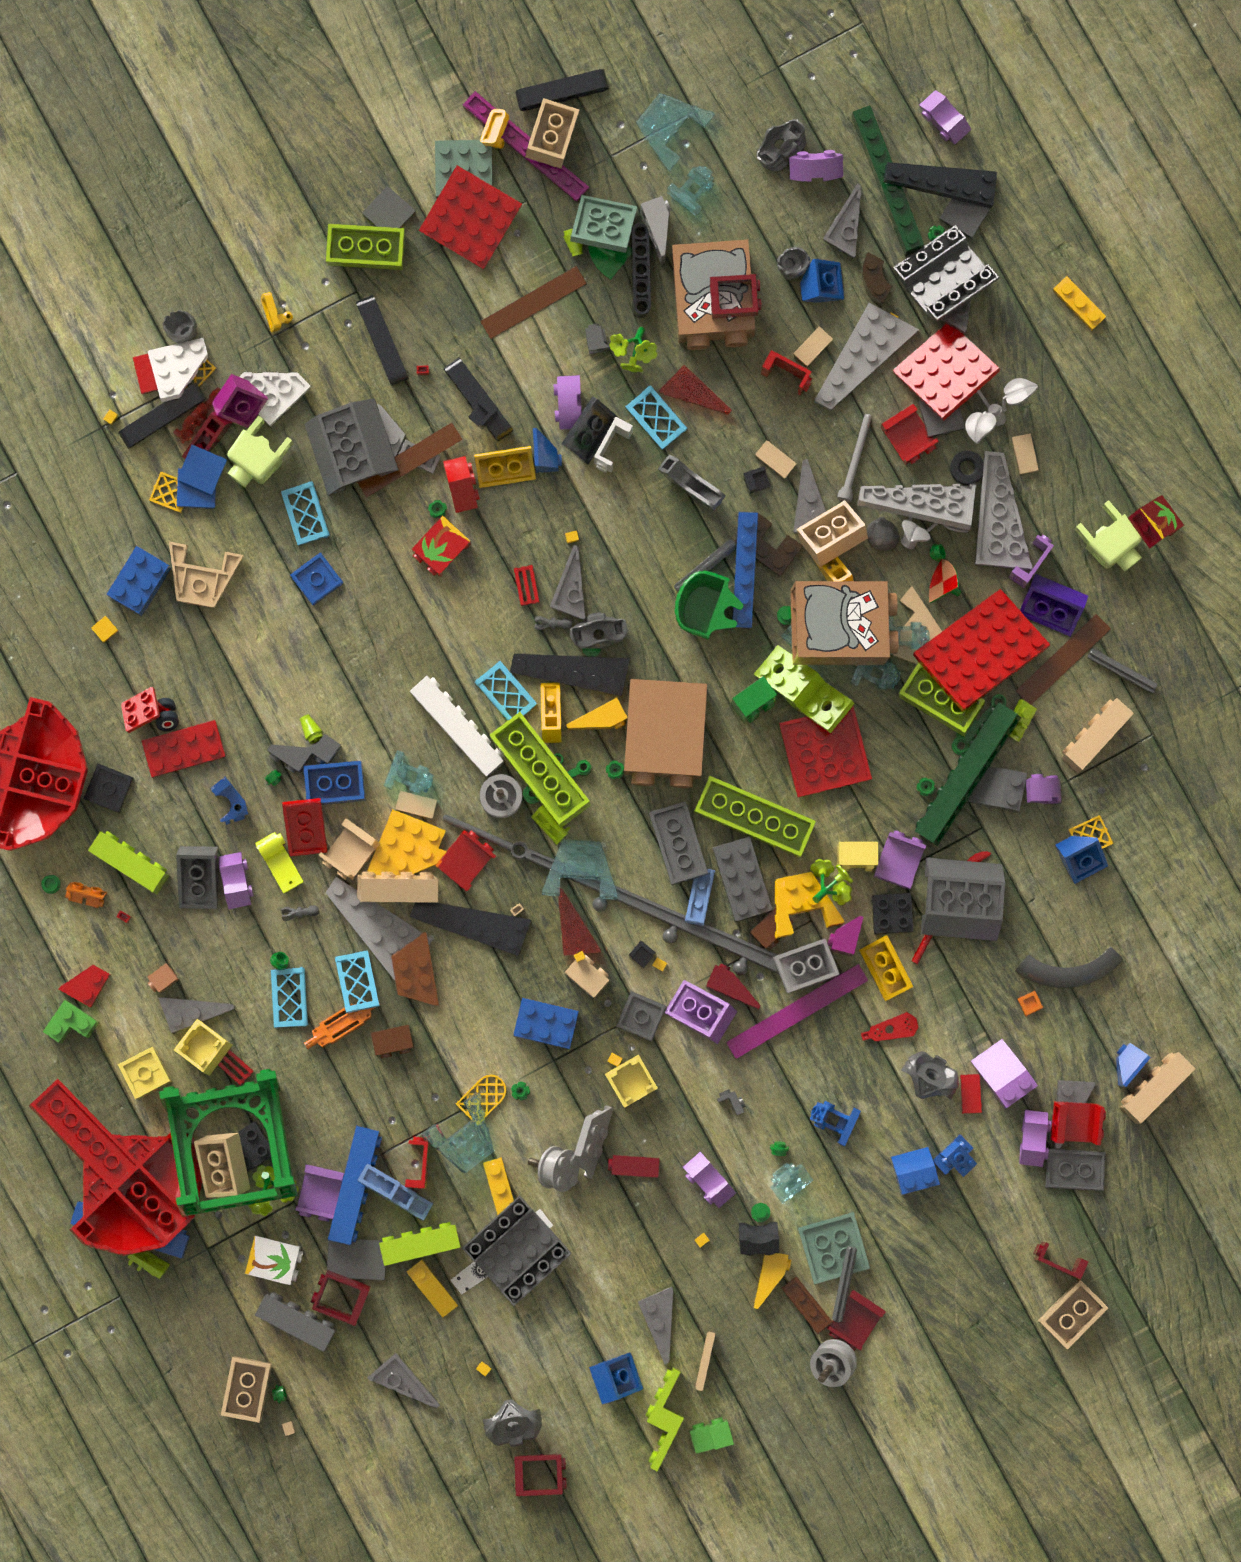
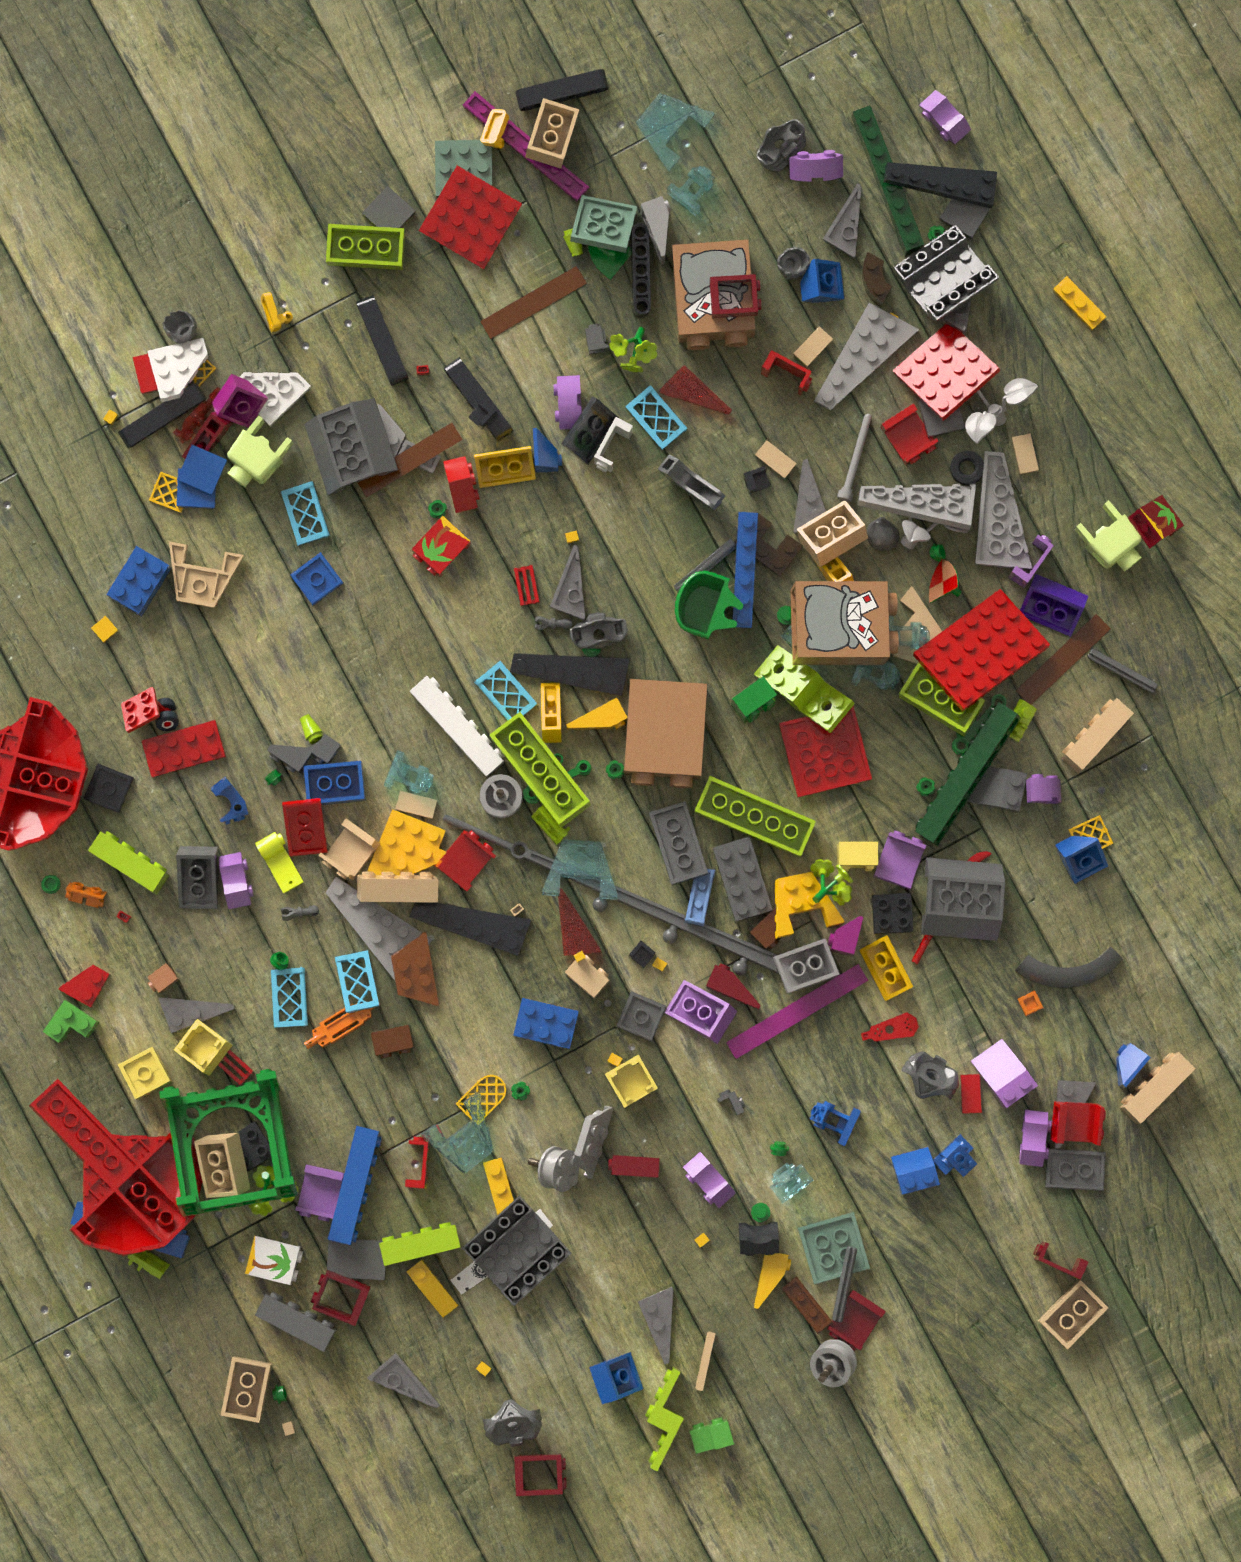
(395, 1192): medium blue slope -> none

